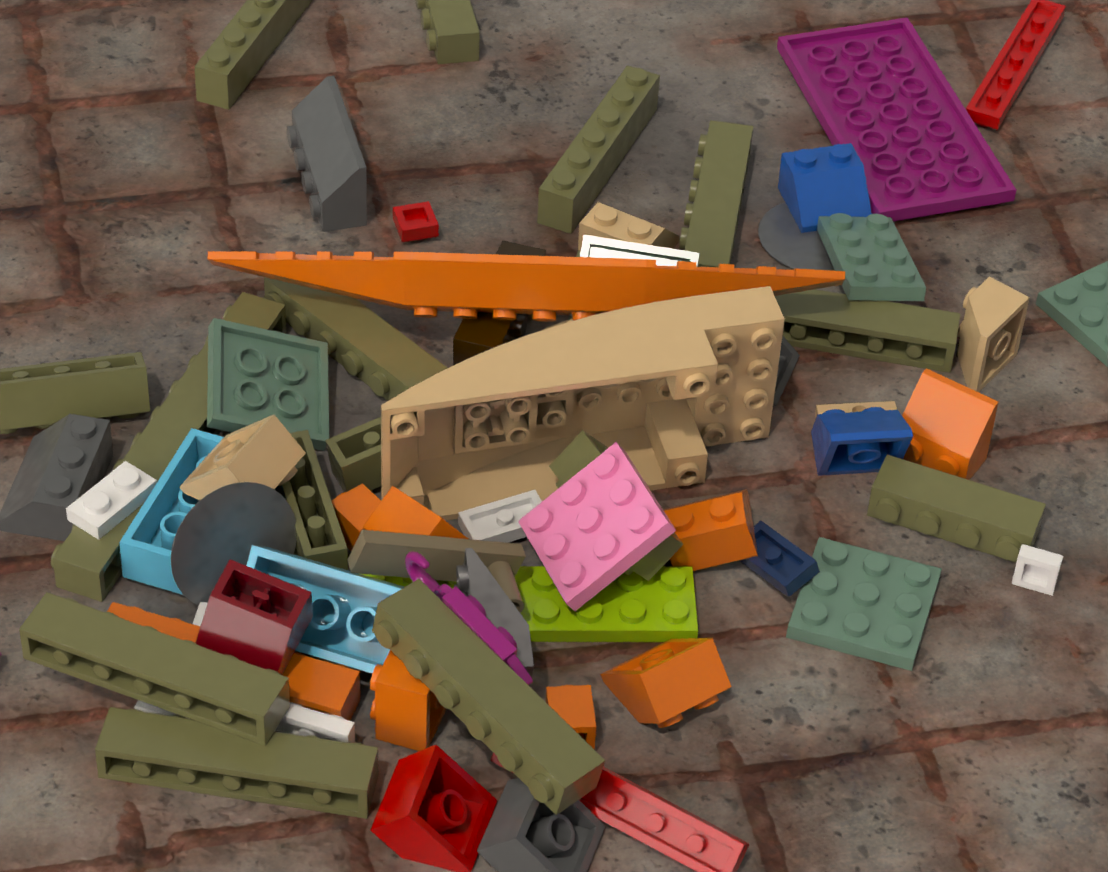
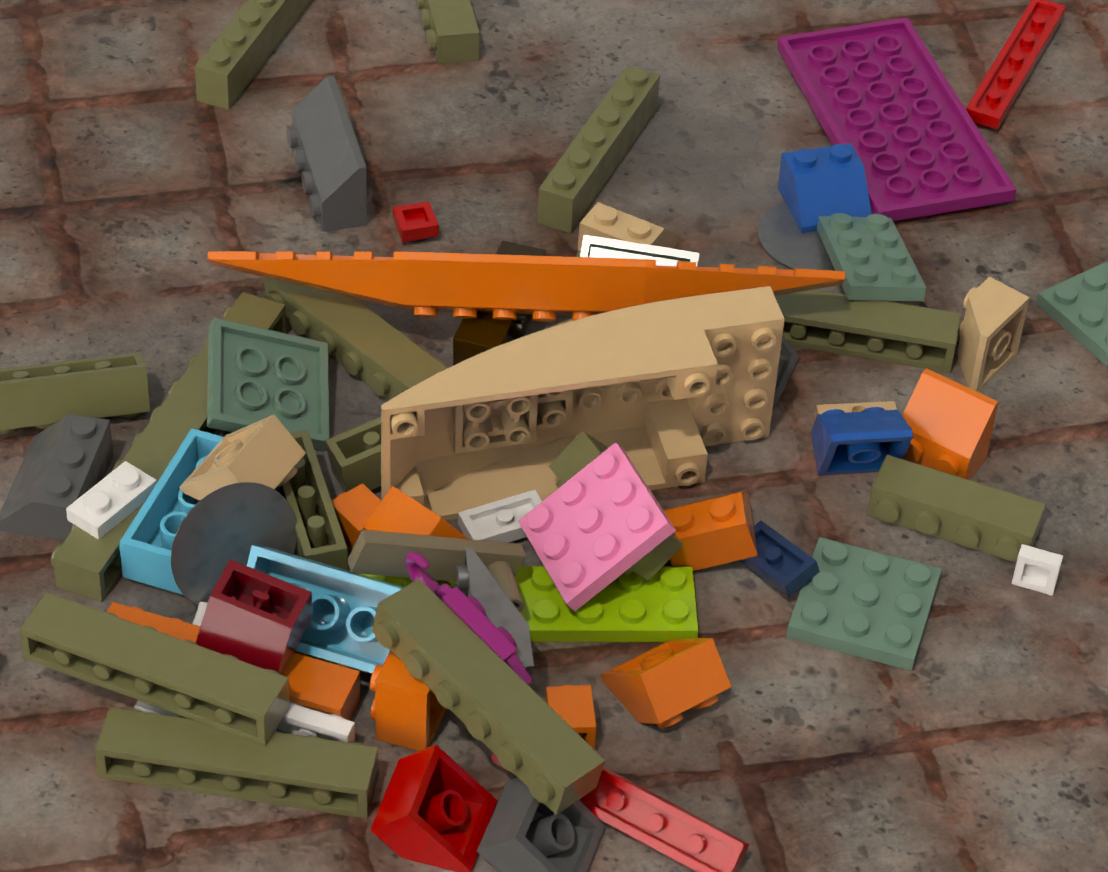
(717, 193): olive brick -> none

